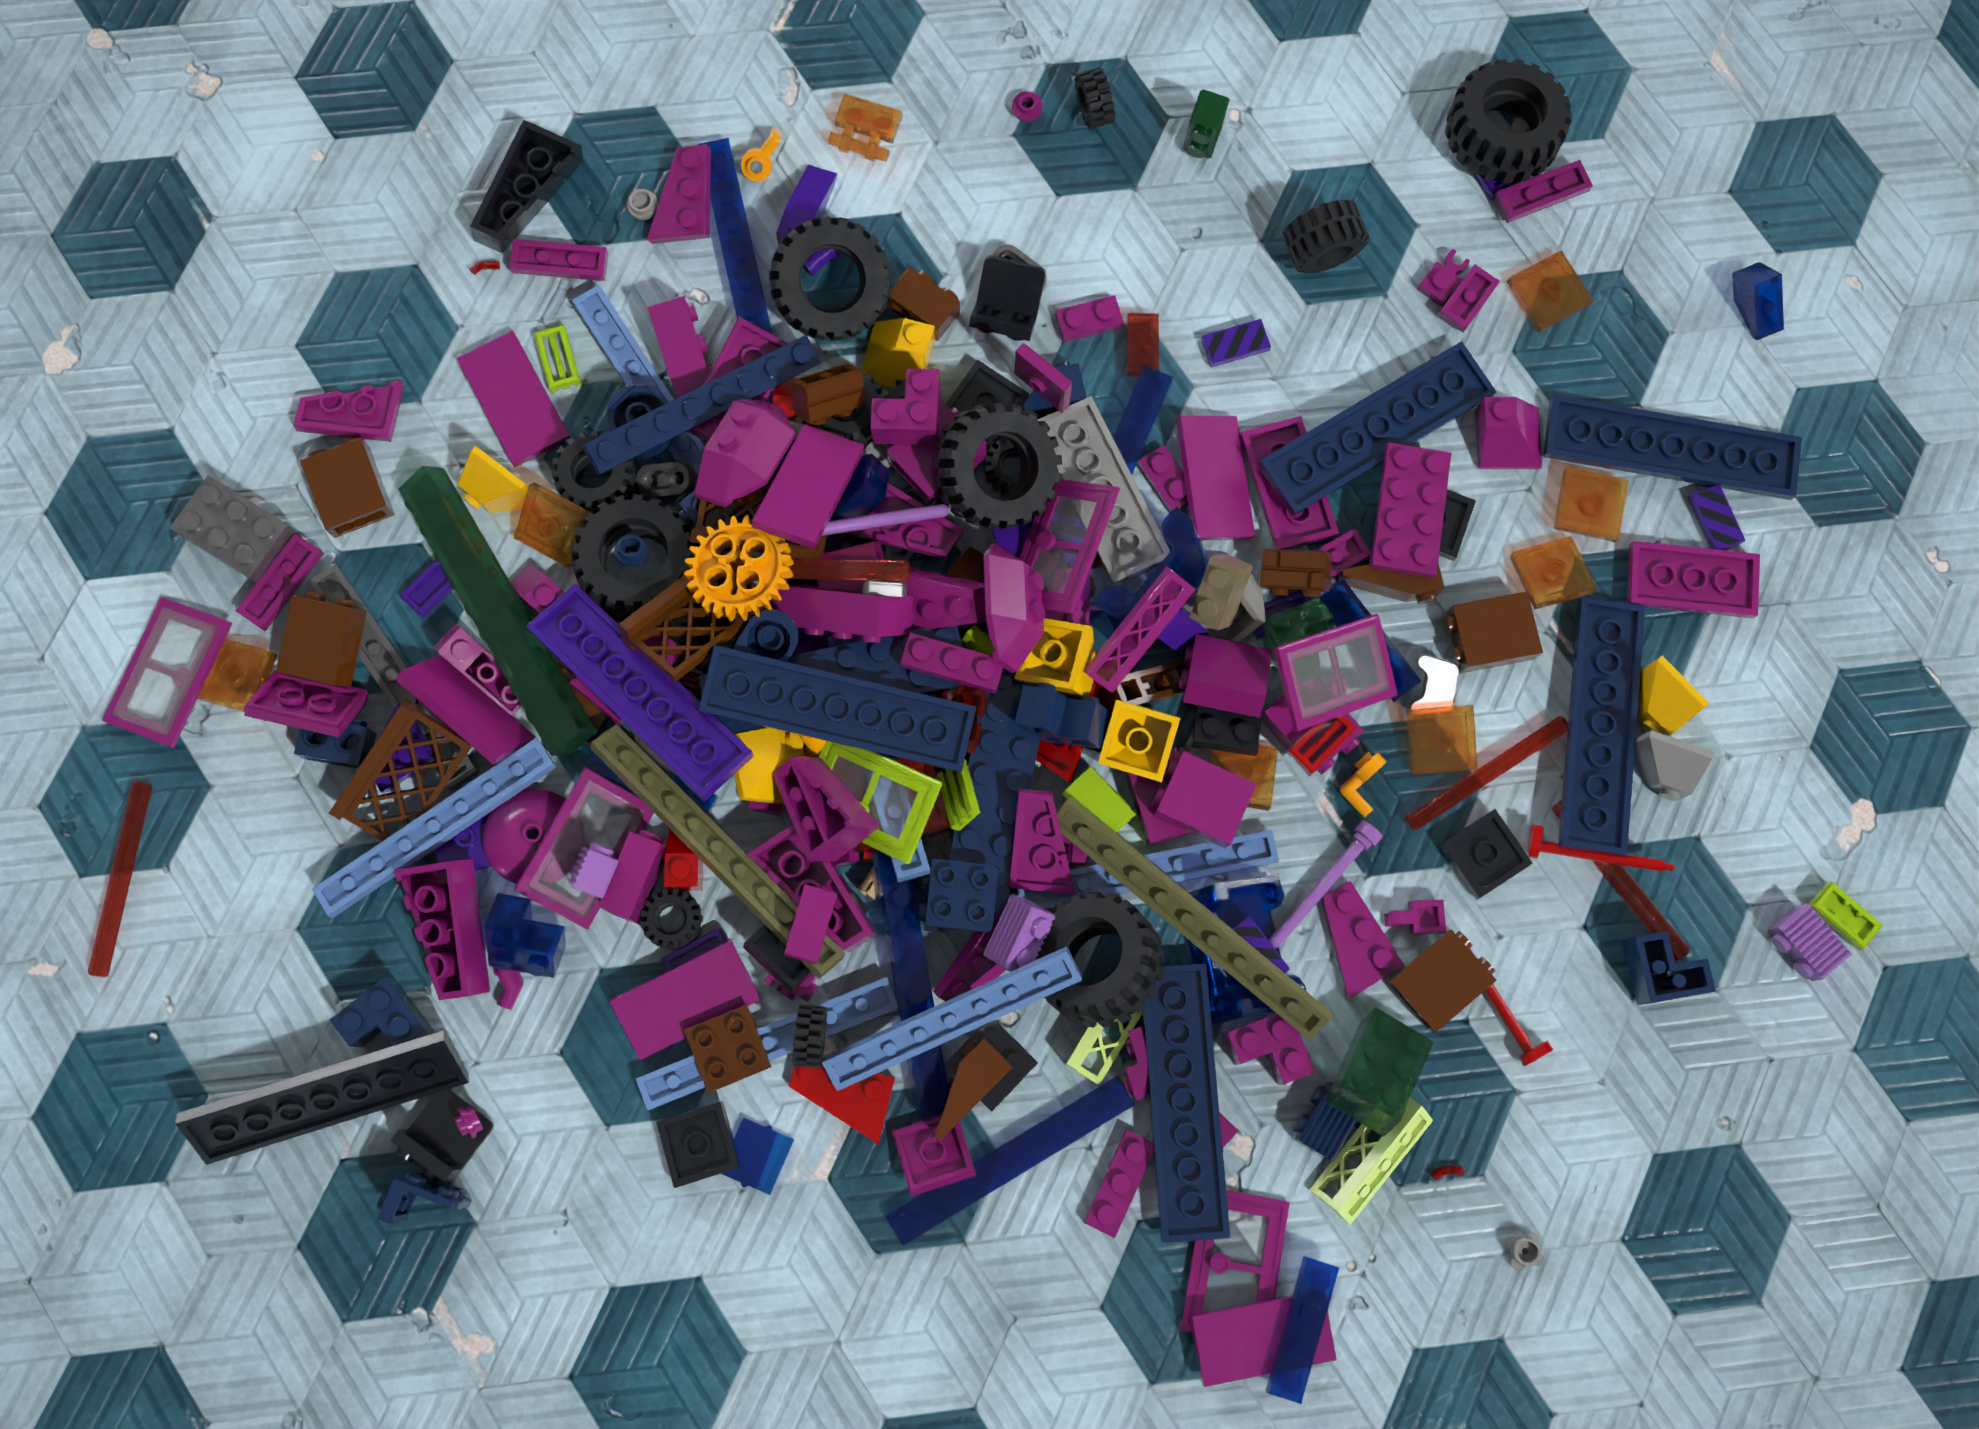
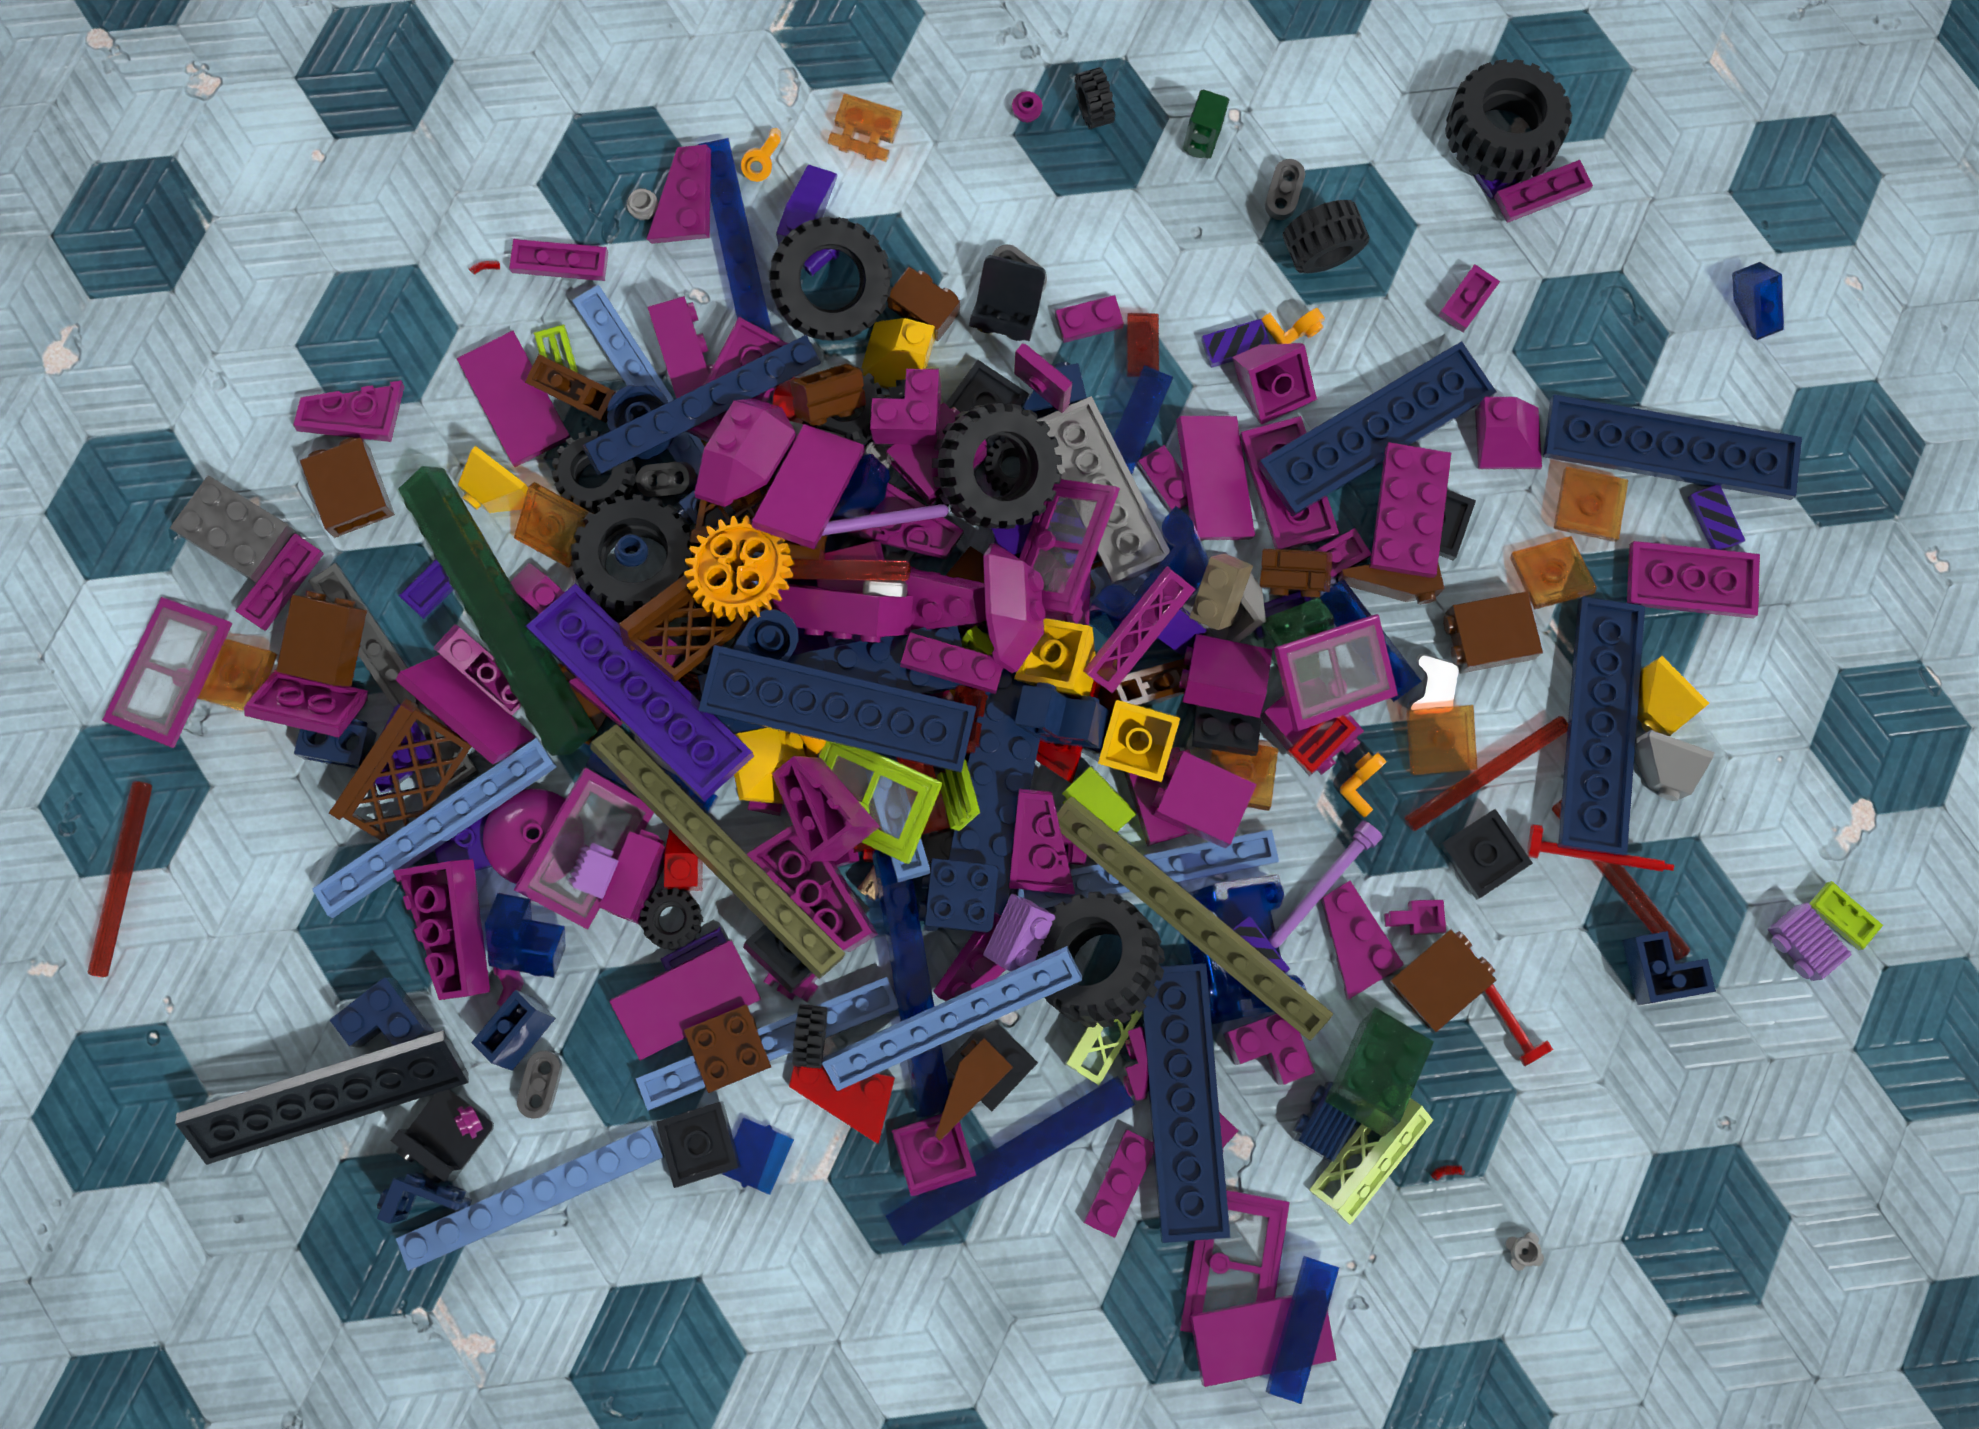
(513, 1030): none -> dark blue brick
(524, 183): black wedge -> none
(529, 1198): none -> medium blue plate
(537, 1083): none -> flat silver plate
(570, 387): none -> reddish brown slope
(810, 924): magenta slope -> none
(1275, 379): none -> magenta slope
(1285, 191): none -> flat silver plate
(1307, 325): none -> light orange plate
(1442, 280): magenta plate -> none
(1550, 291): clear orange plate -> none

